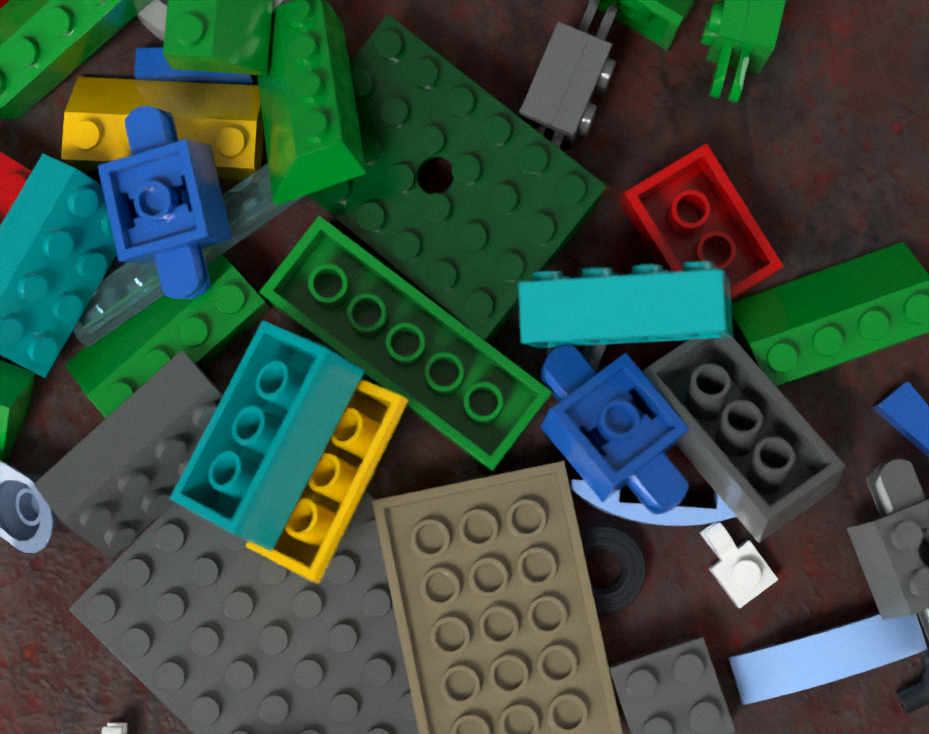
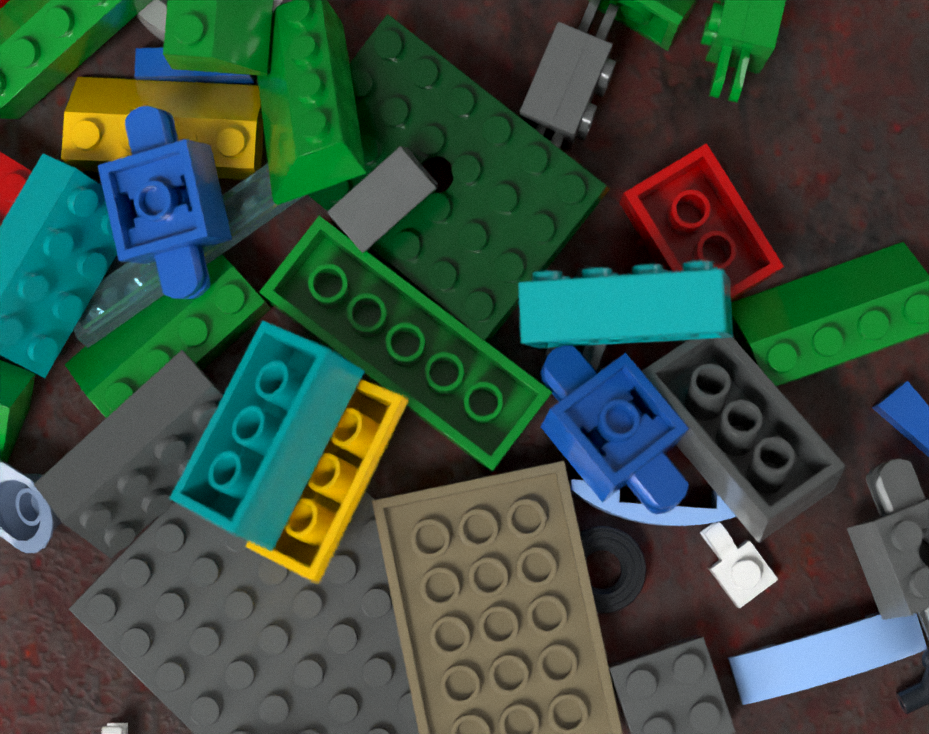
(383, 198): none -> dark grey hinge

